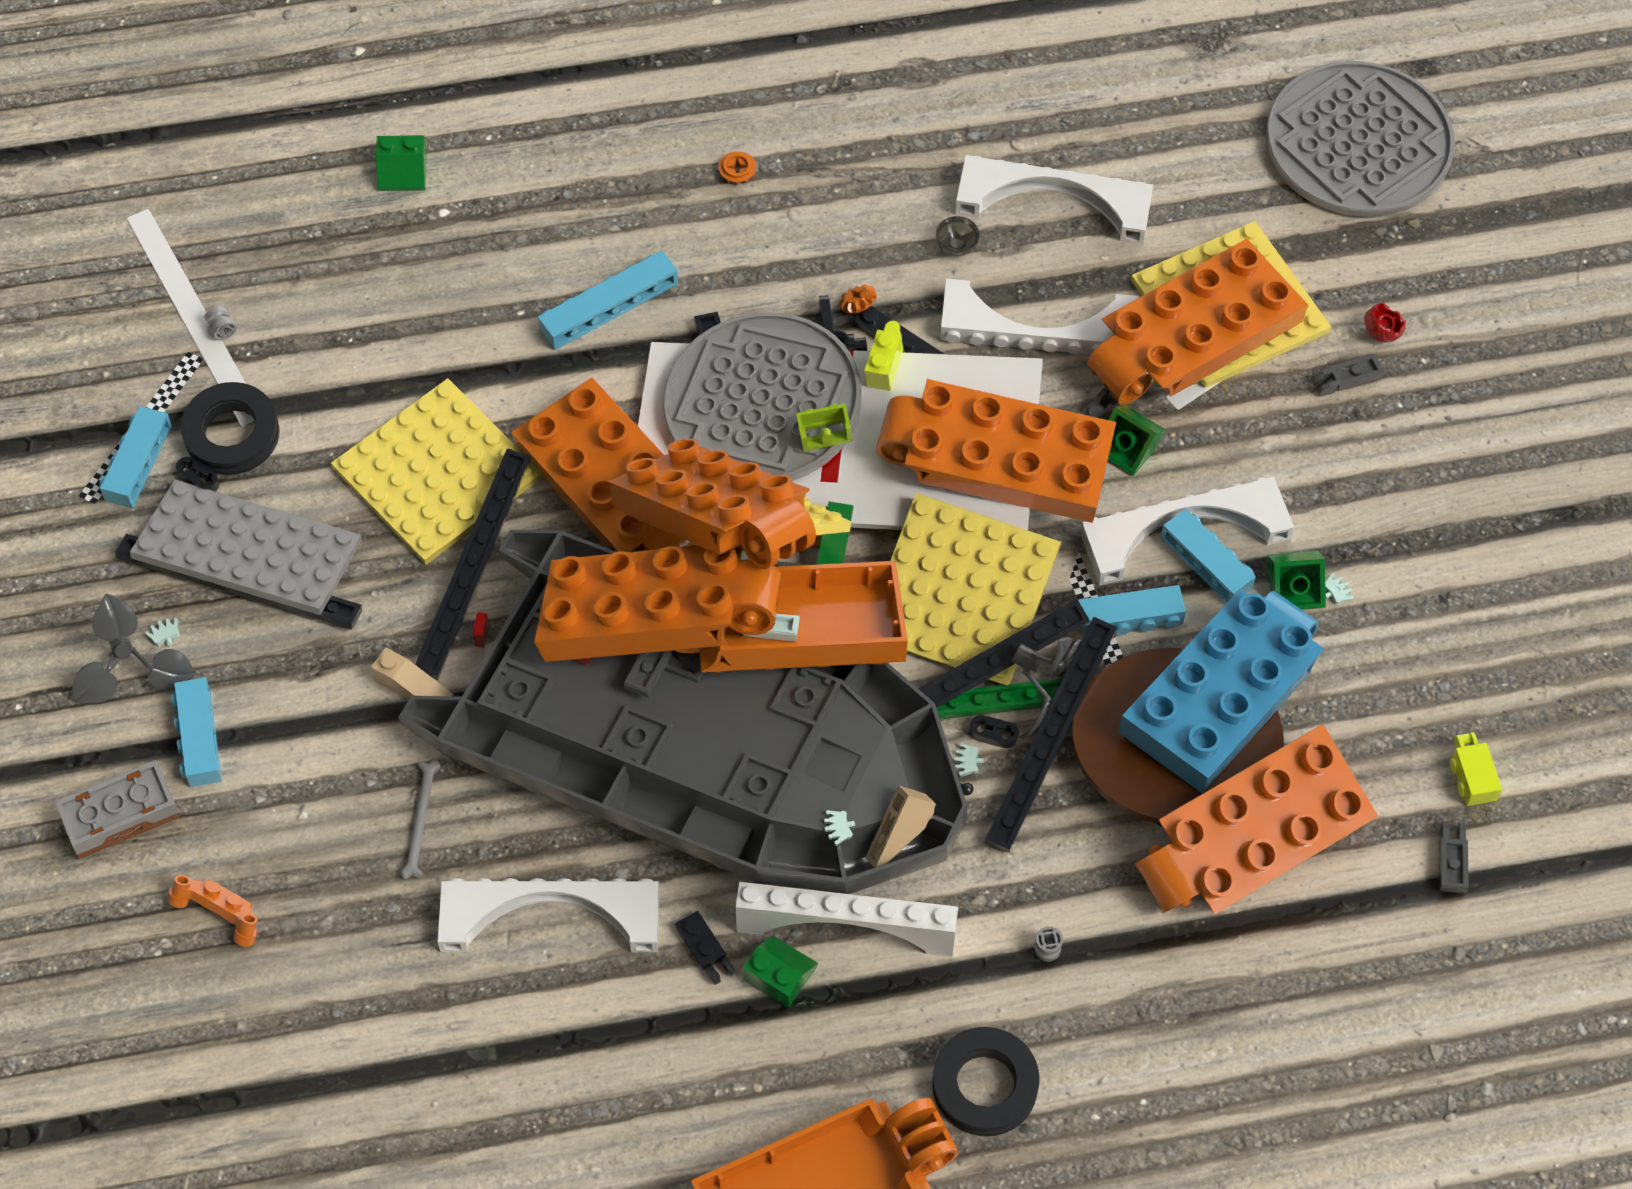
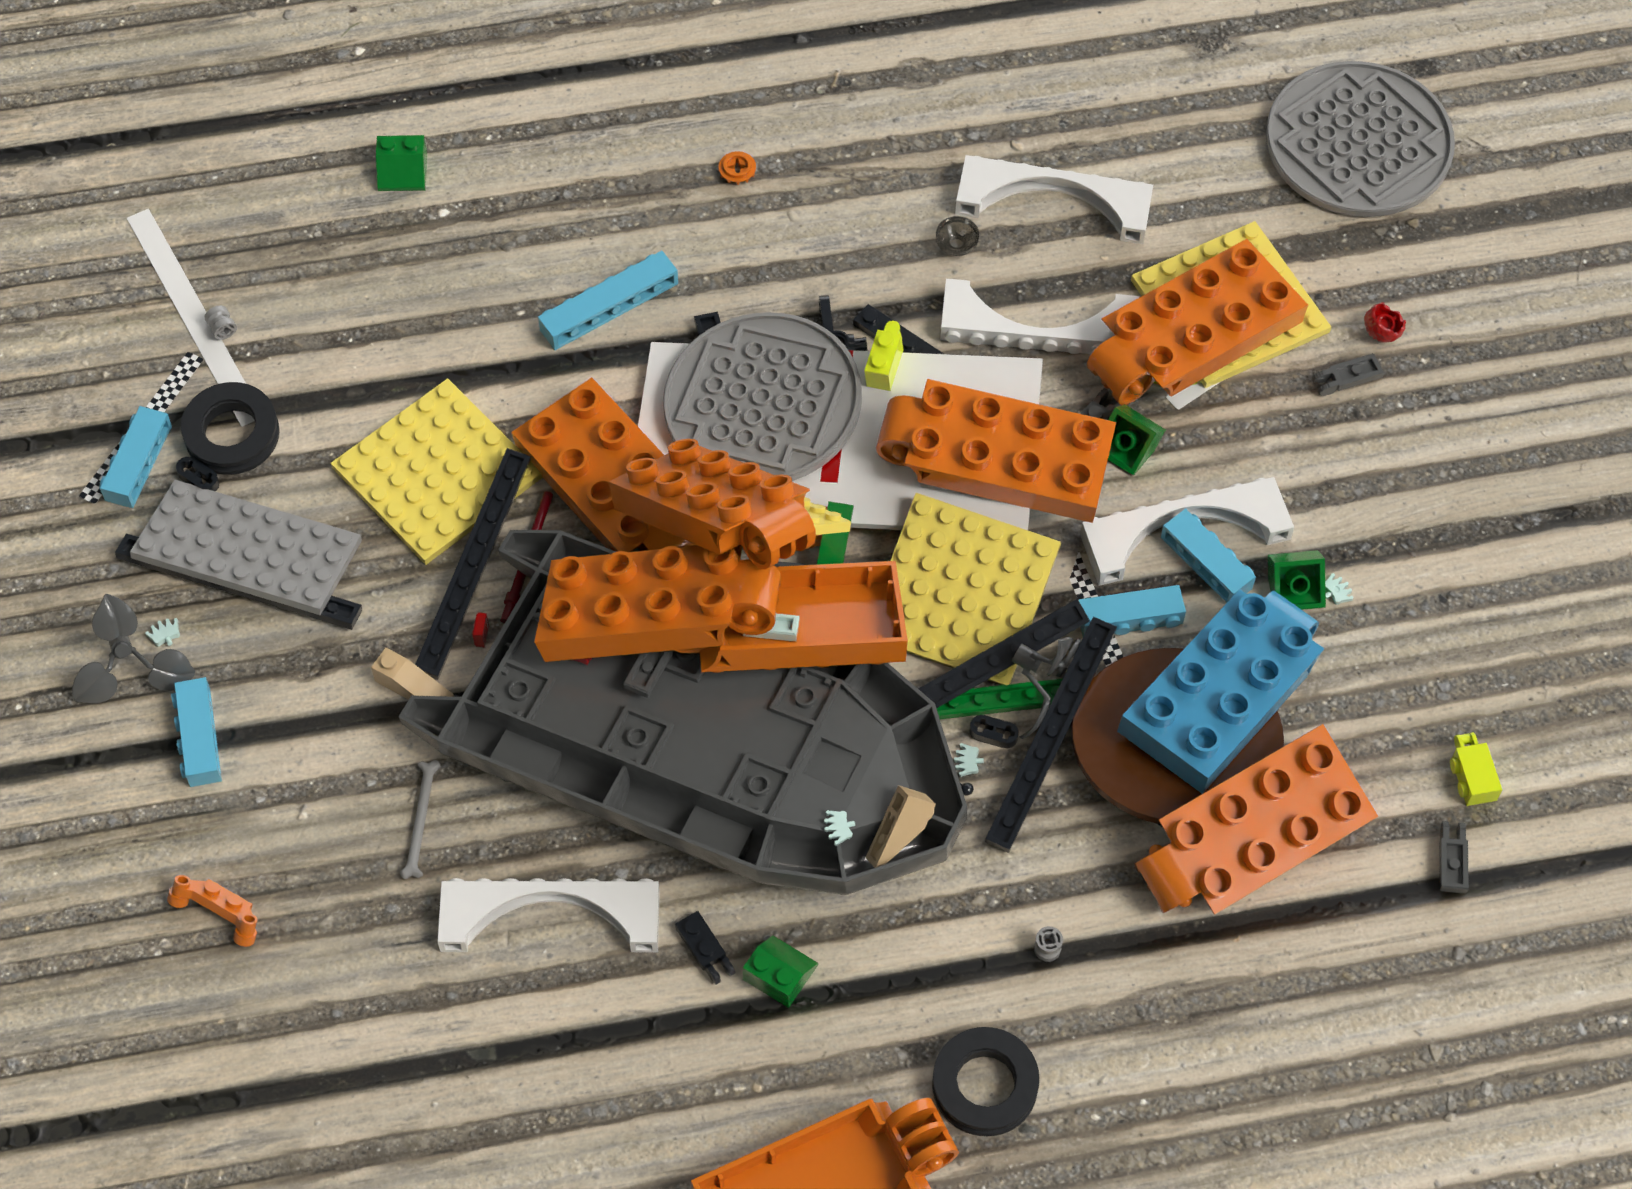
(117, 809): light grey piece -> none
(514, 594): none -> dark red bar
(769, 907): white arch -> none
(824, 417): lime window -> none
(852, 304): orange gear -> none

